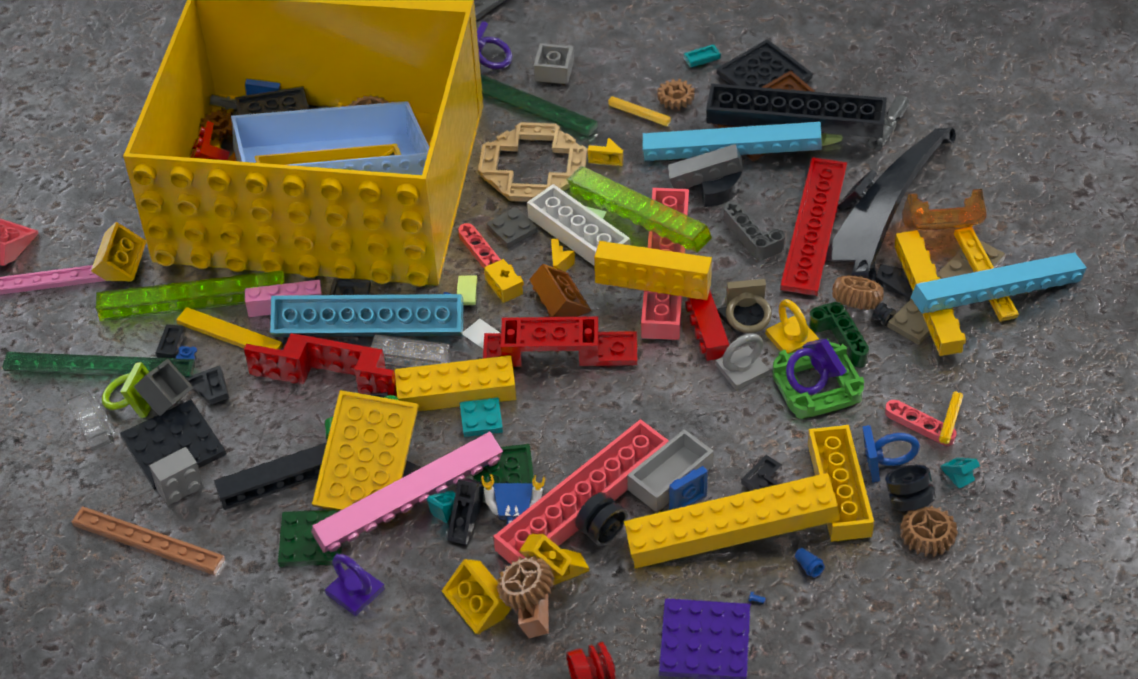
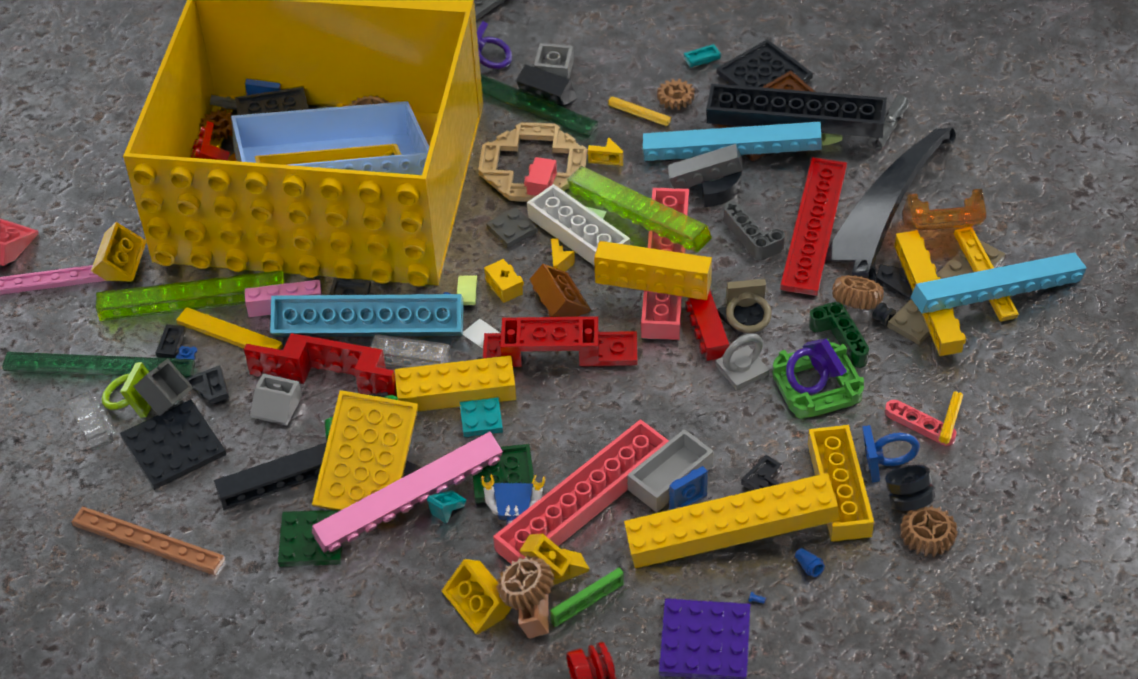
(176, 476): light grey brick -> none
(275, 399): none -> light grey slope
(354, 586): dark purple tile -> none
(465, 509): black slope -> none
(476, 250): coral beam -> none
(541, 175): none -> coral brick
(545, 85): none -> black slope
(587, 597): none -> bright green tile
(601, 519): black wheel -> none
(792, 331): yellow tile -> none
(858, 190): black plate -> none
(960, 470): teal slope -> none

